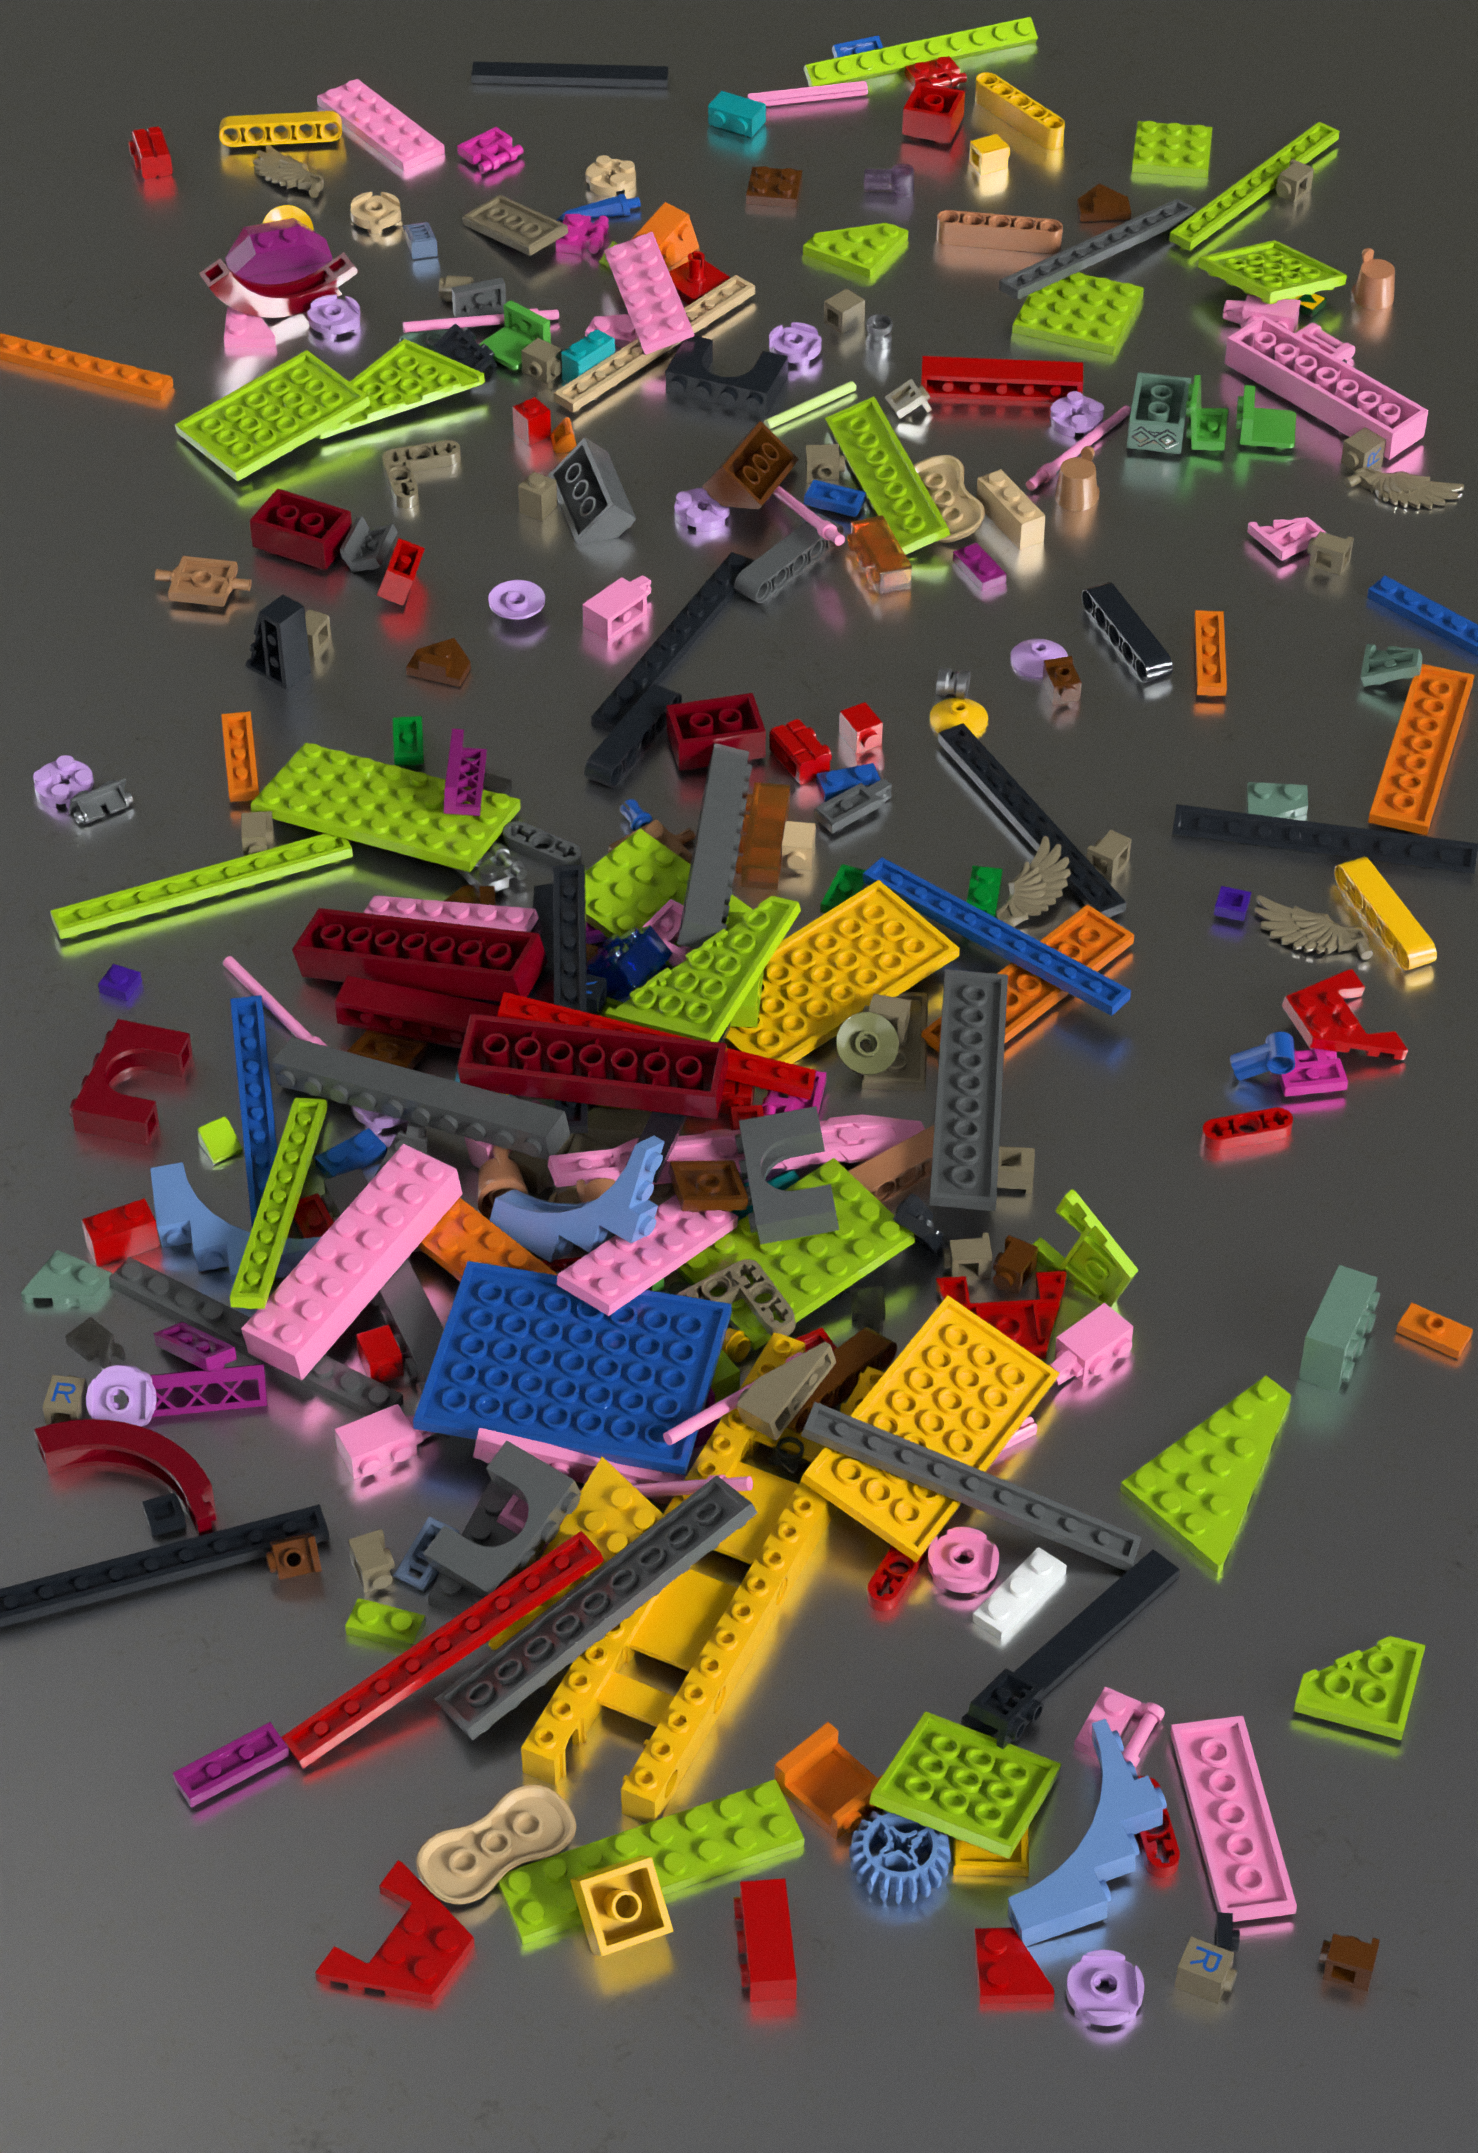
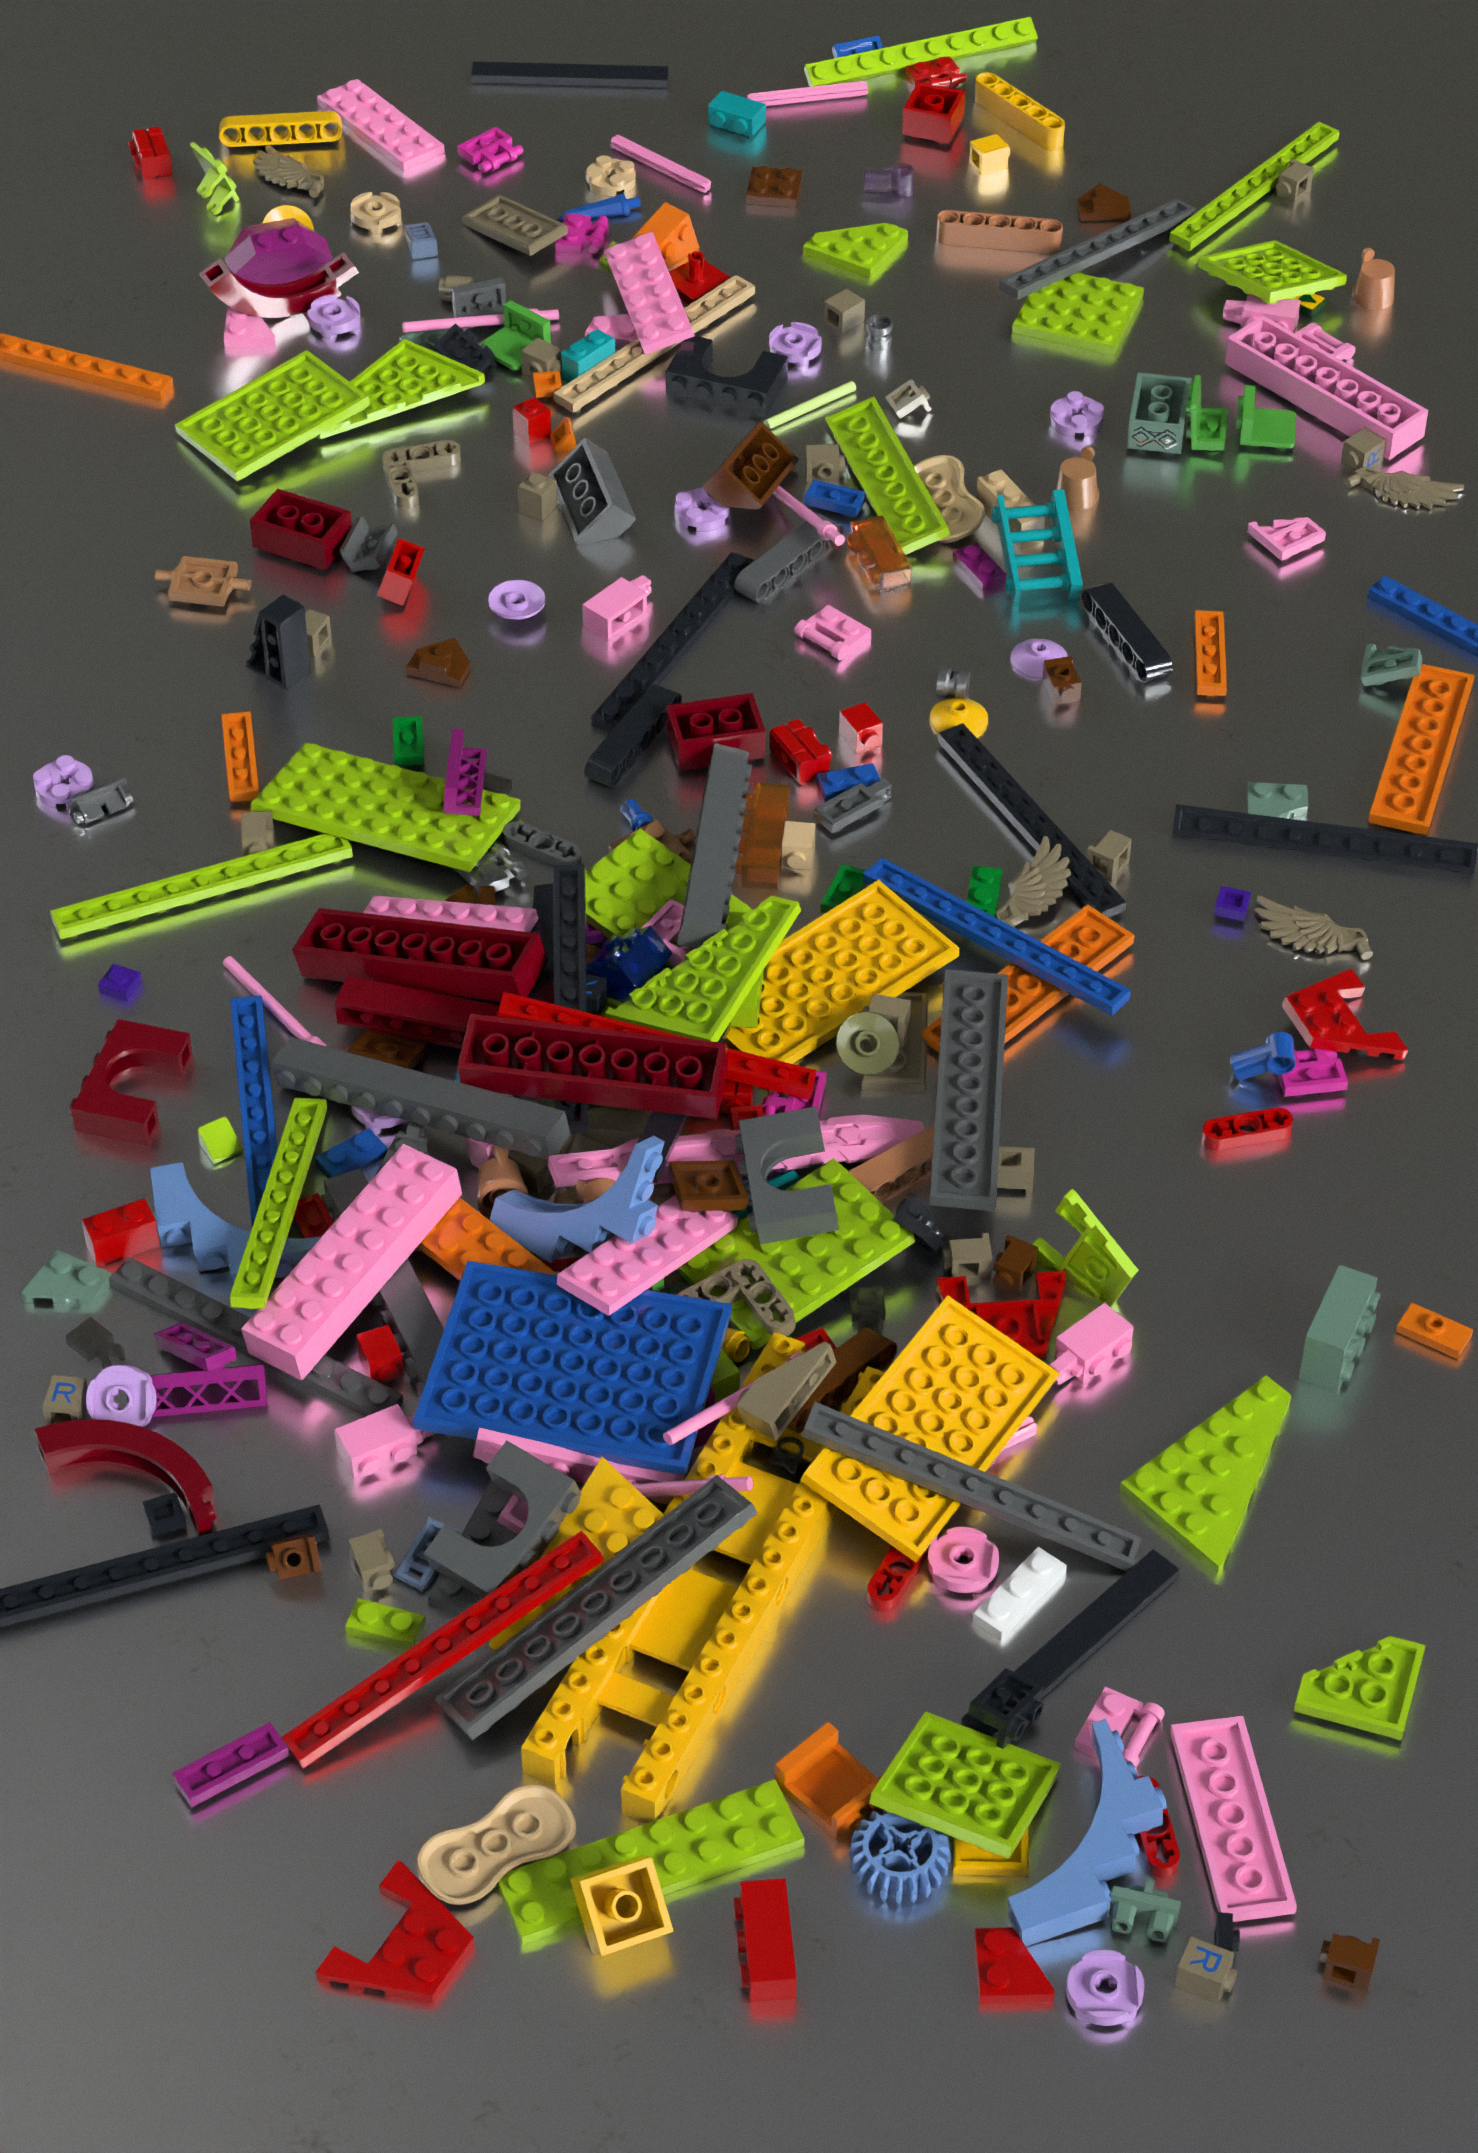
(214, 176): none -> lime plate
(546, 383): none -> orange plate
(661, 164): none -> bright pink axle
(834, 632): none -> bright pink plate
(1000, 378): red brick -> none
(1049, 470): bright pink bar -> none
(1059, 532): none -> teal fence
(1146, 1907): none -> sand green hips
(1172, 149): lime plate -> none
(1330, 552): dark tan brick -> none
(1385, 913): yellow beam -> none

